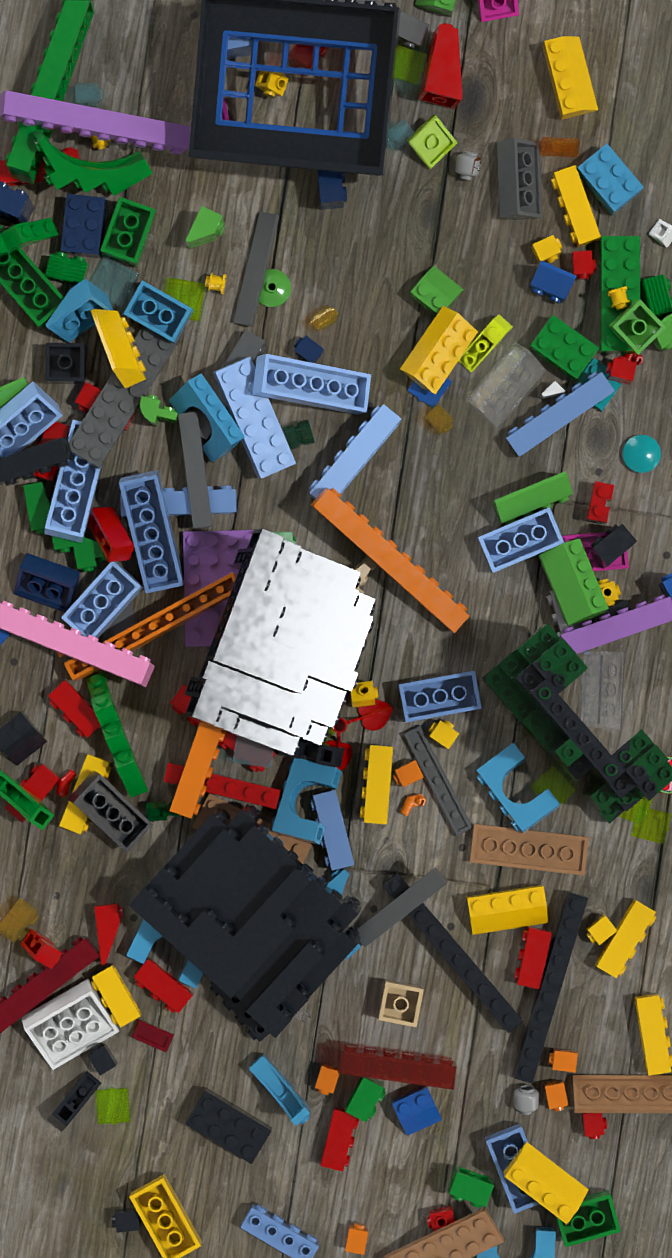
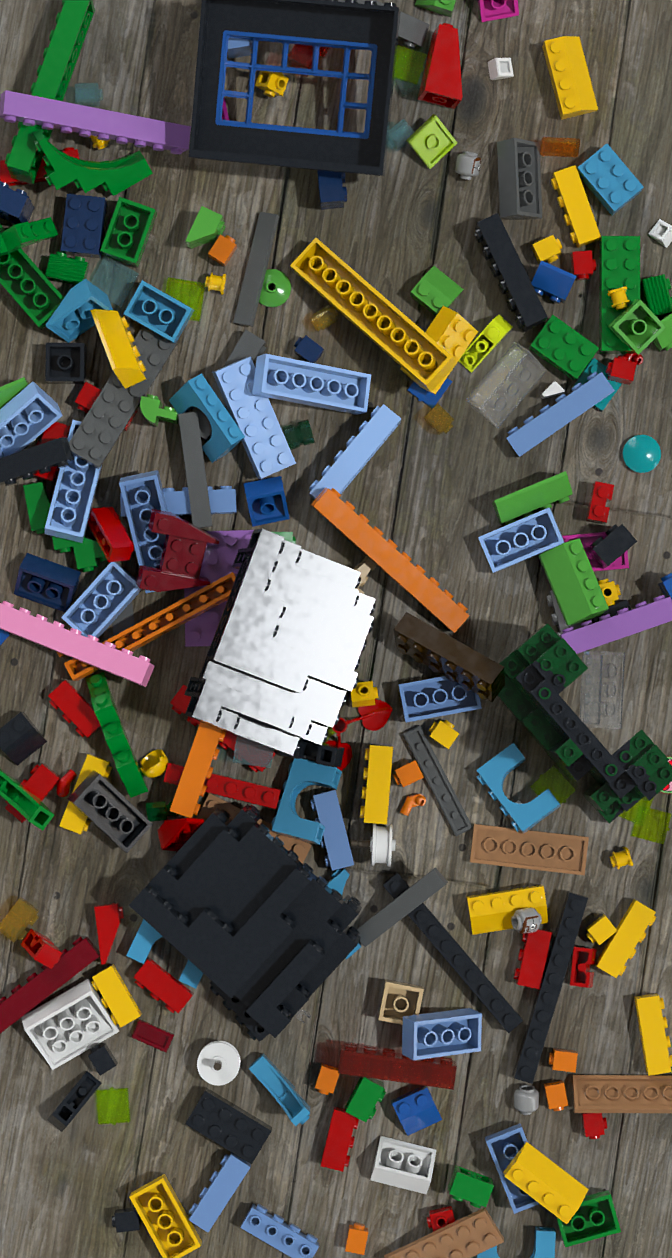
(154, 763): none -> yellow hair
(176, 832): none -> red slope
(180, 556): none -> dark red wedge
(218, 1063): none -> white wheel
(219, 1192): none -> medium blue brick
(223, 249): none -> orange brick
(266, 501): none -> blue slope
(373, 314): none -> yellow brick
(380, 844): none -> white wheel
(403, 1165): none -> white slope
(441, 1033): none -> medium blue brick
(449, 657): none -> dark brown brick
(500, 68): none -> white slope
(510, 272): none -> black brick
(526, 920): none -> light grey head
(581, 966): none -> red brick
(621, 858): none -> yellow brick

